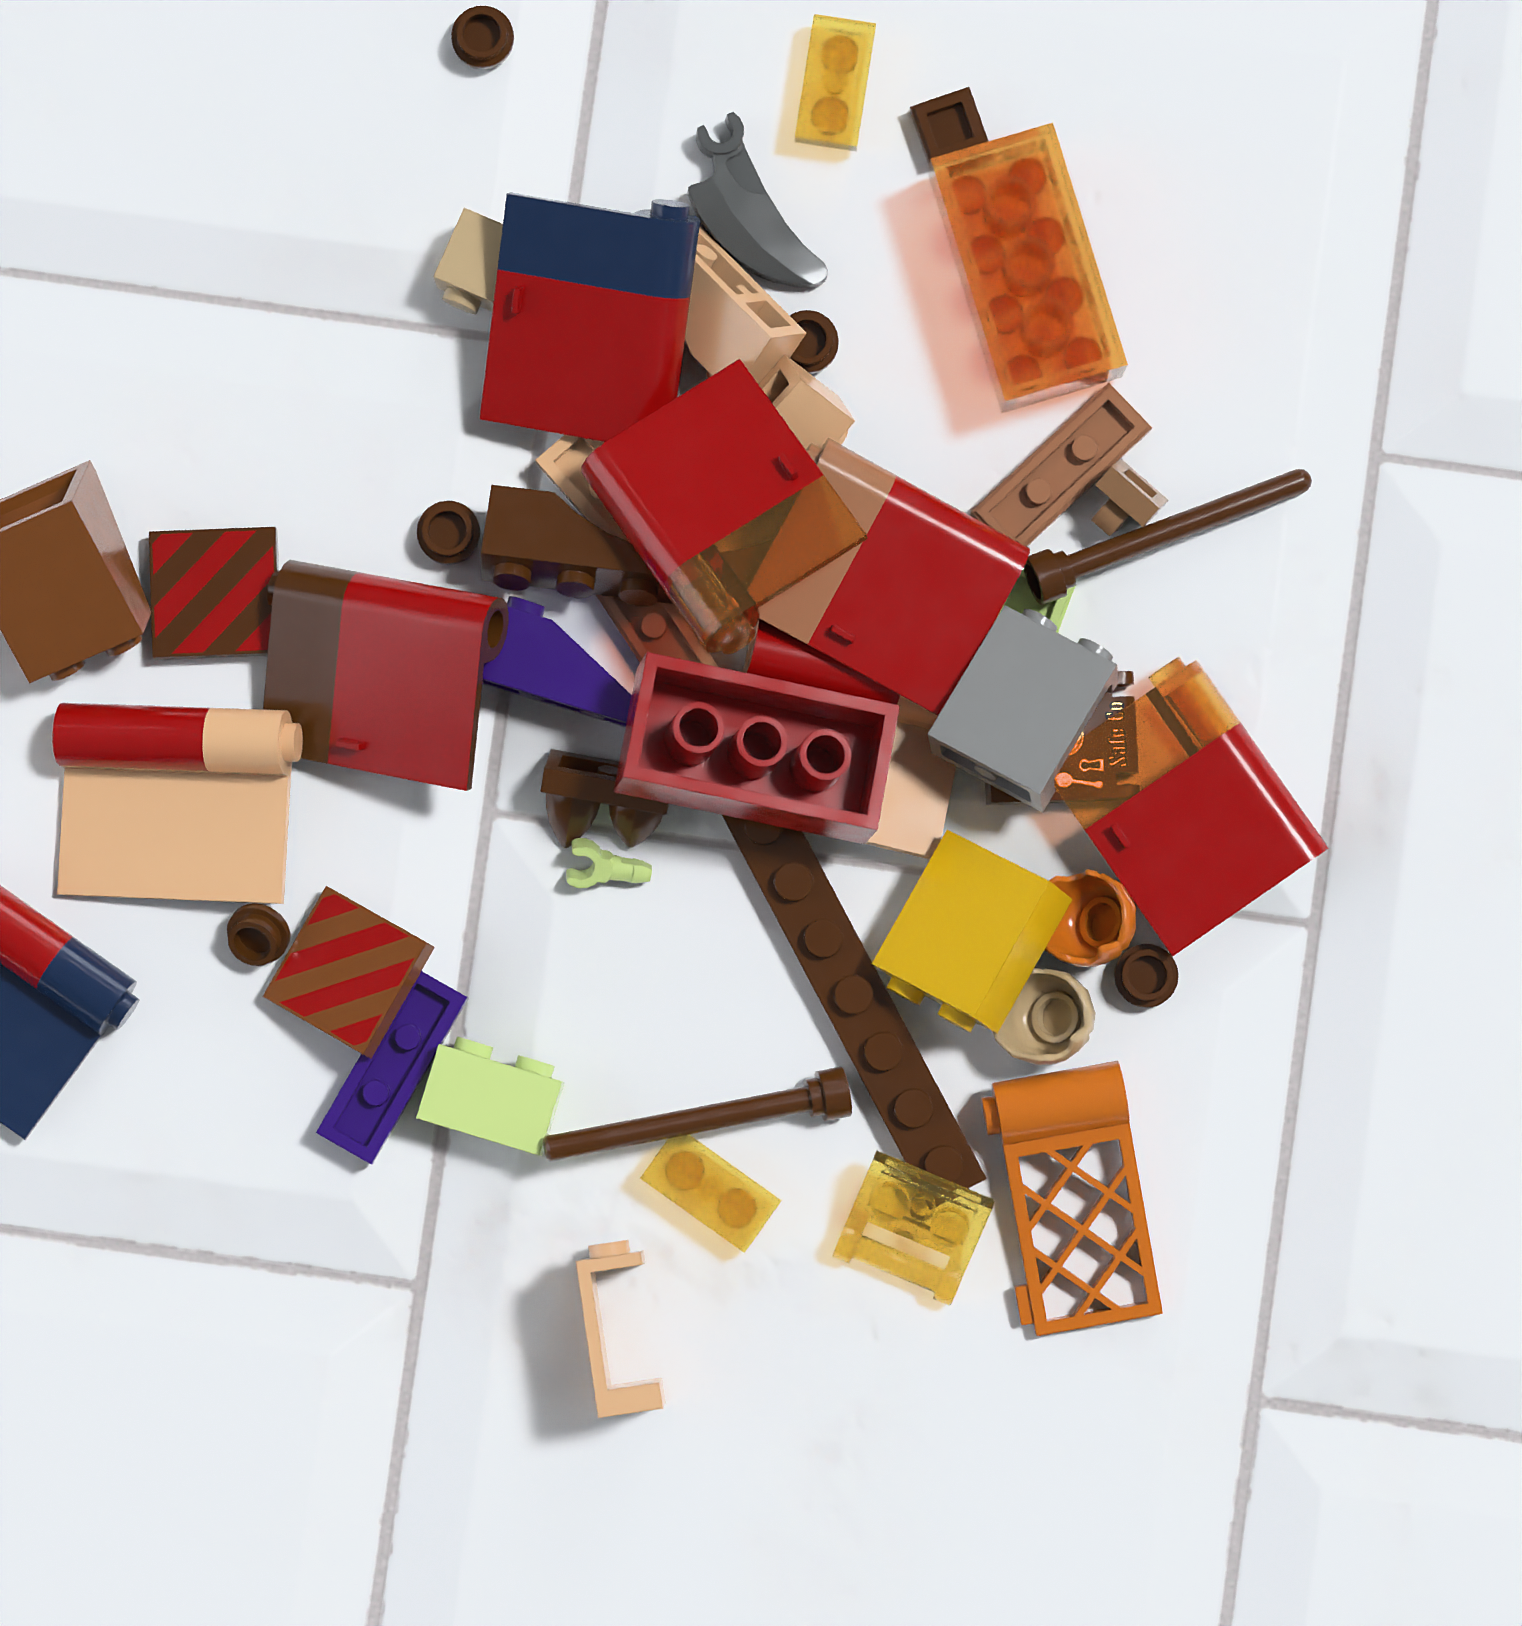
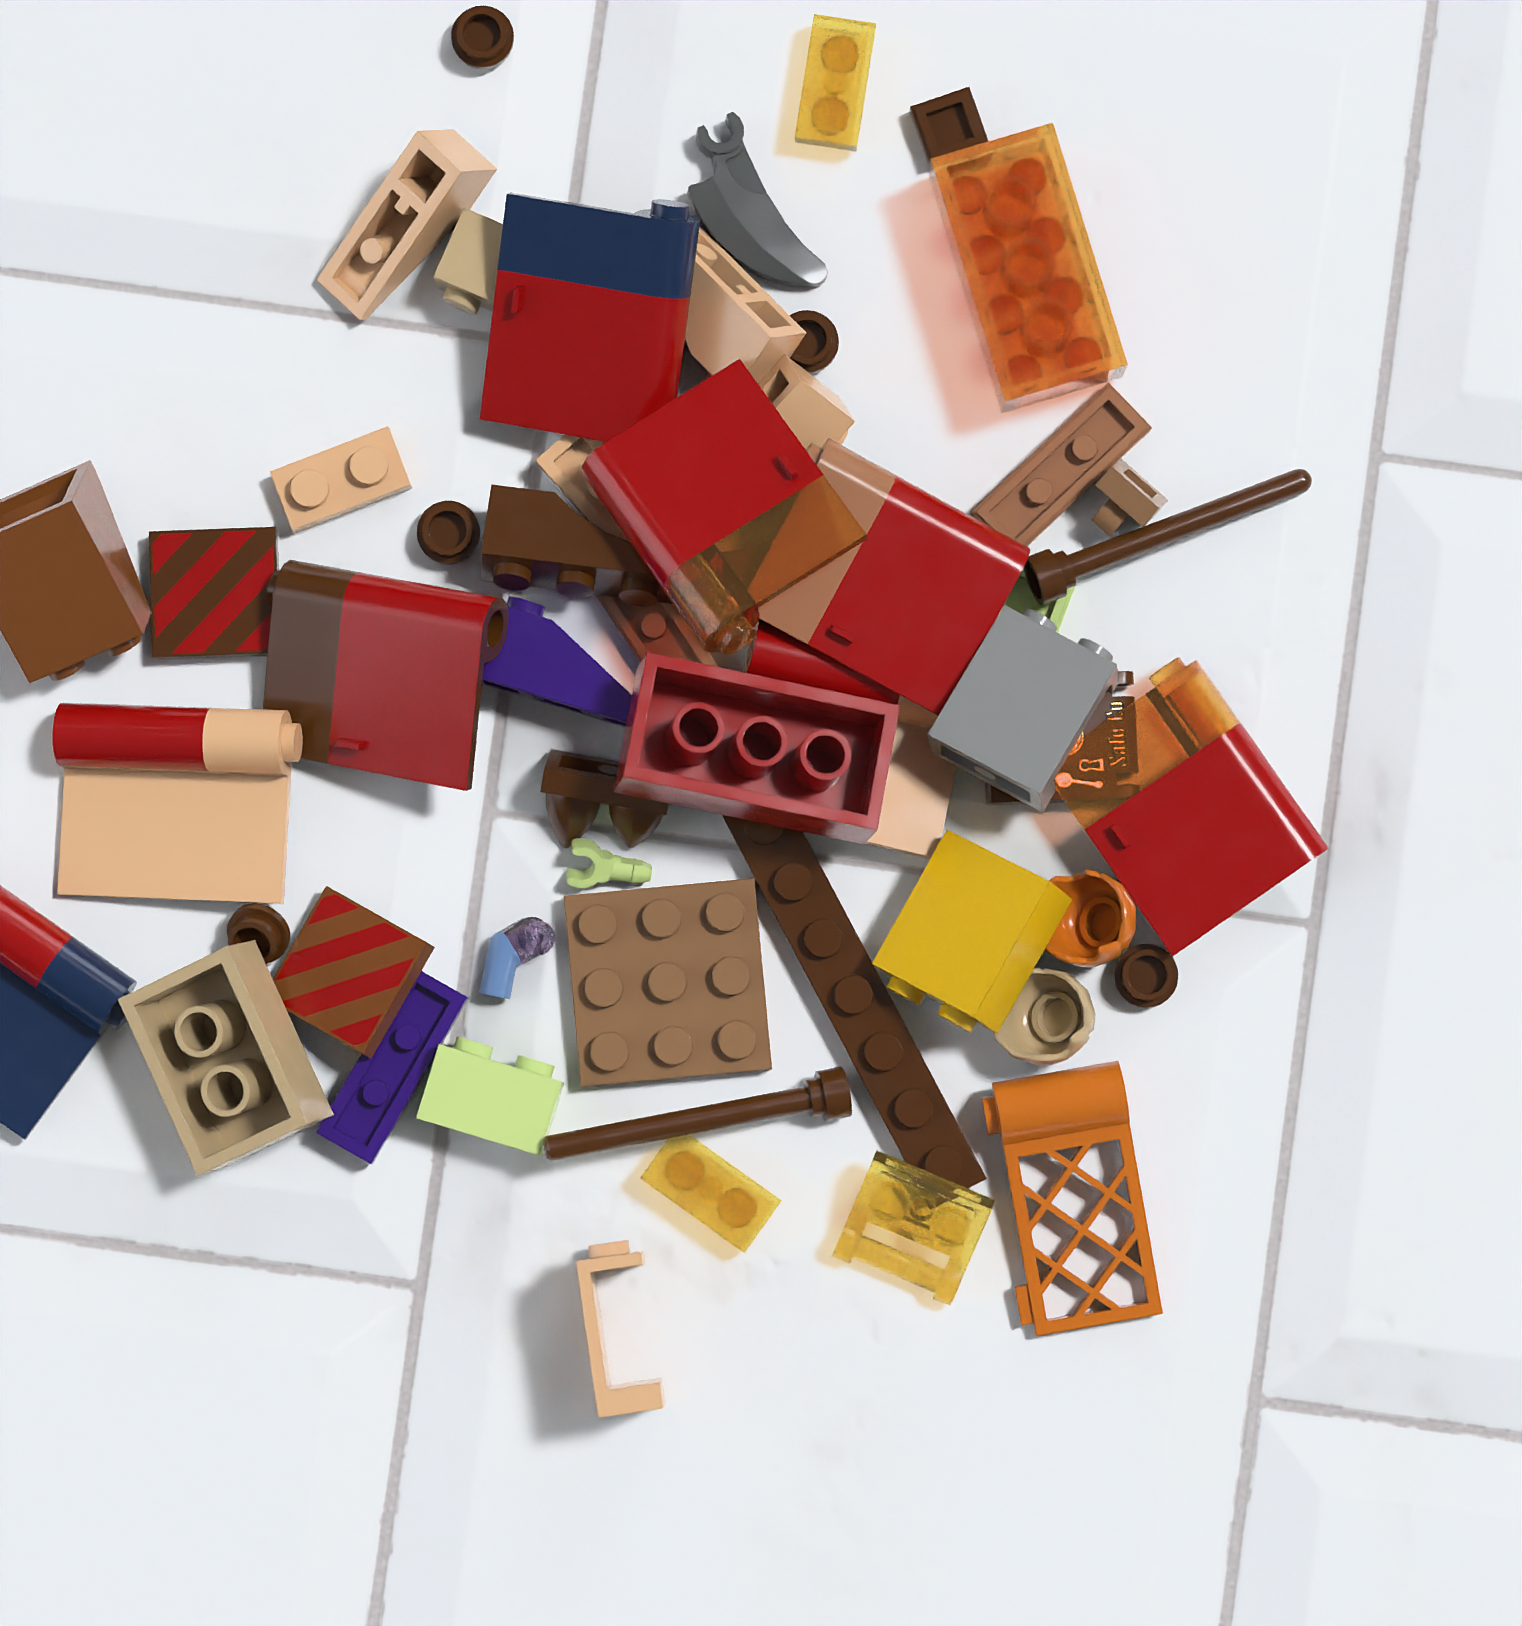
(225, 1057): none -> tan brick
(340, 479): none -> light nougat plate
(406, 218): none -> light nougat slope
(510, 949): none -> arm
(667, 982): none -> medium nougat plate

